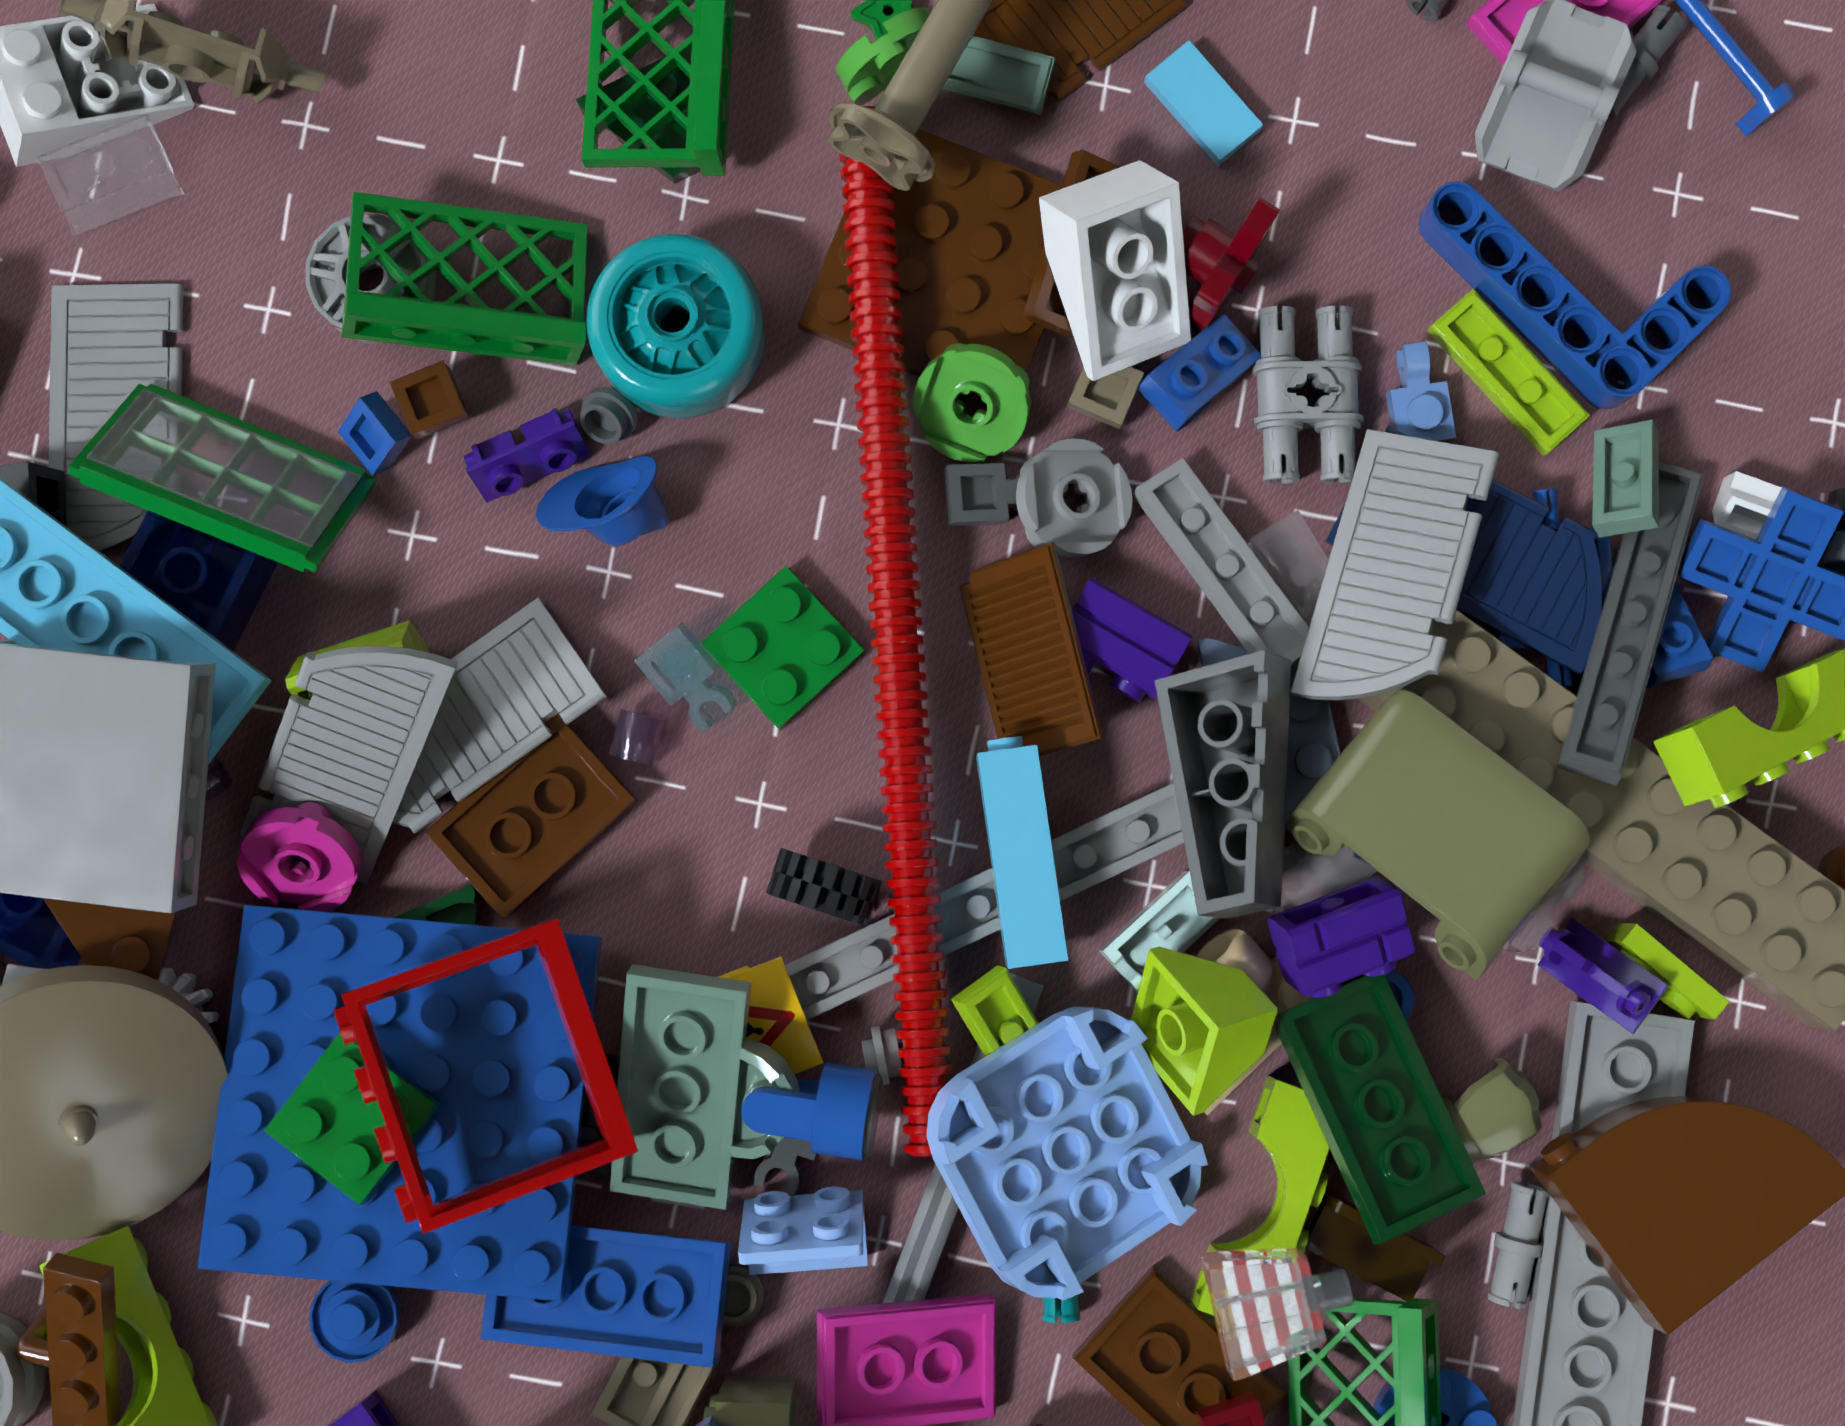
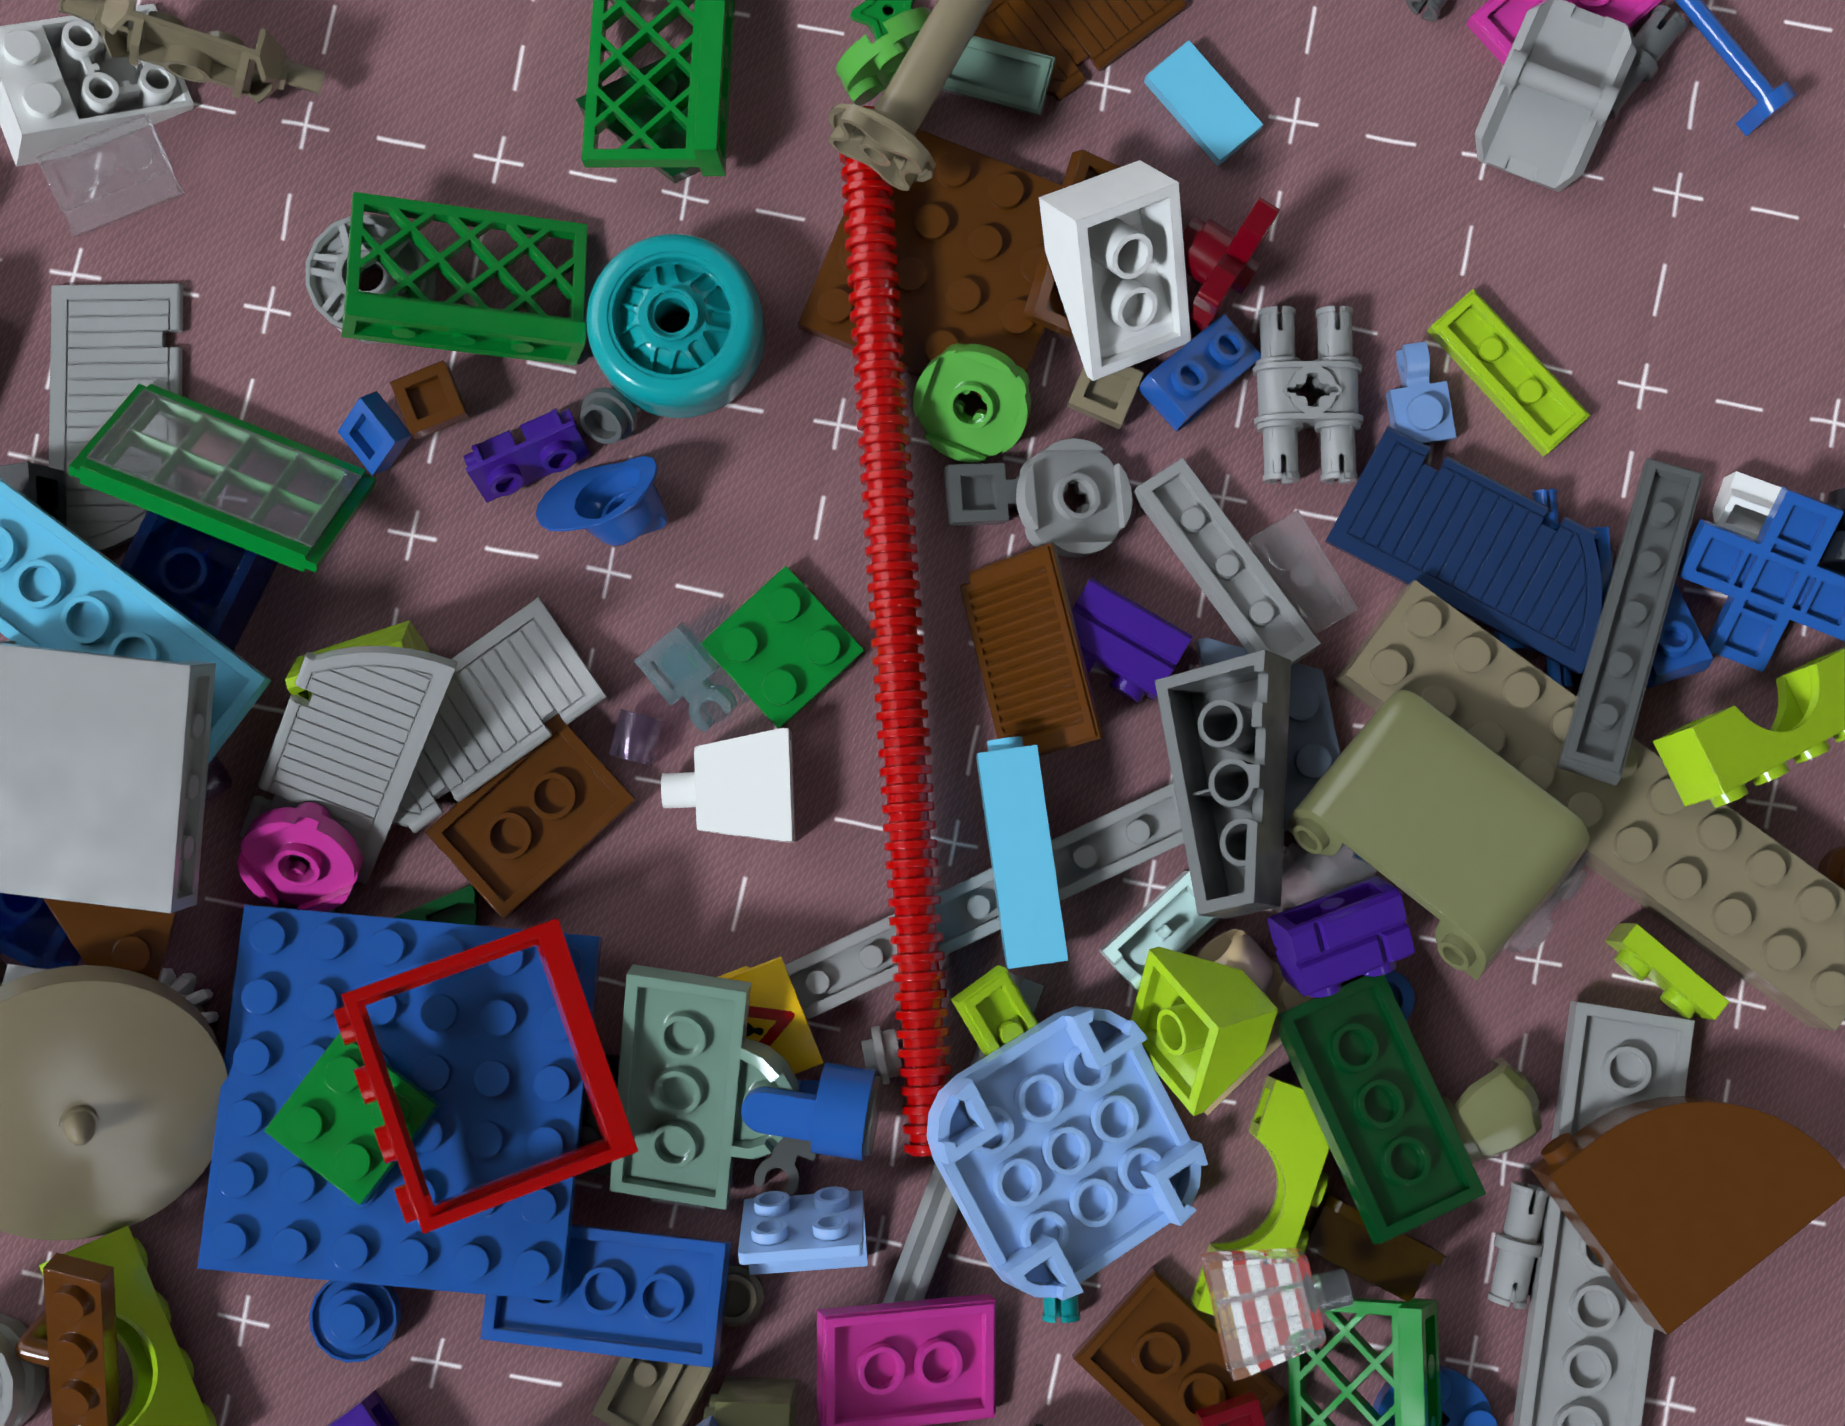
(739, 787): none -> white torso
(823, 887): black tyre -> none
(1394, 567): light grey piece -> none
(1563, 303): blue beam -> none
(1601, 974): dark purple hinge -> none
(1626, 479): sand green plate -> none

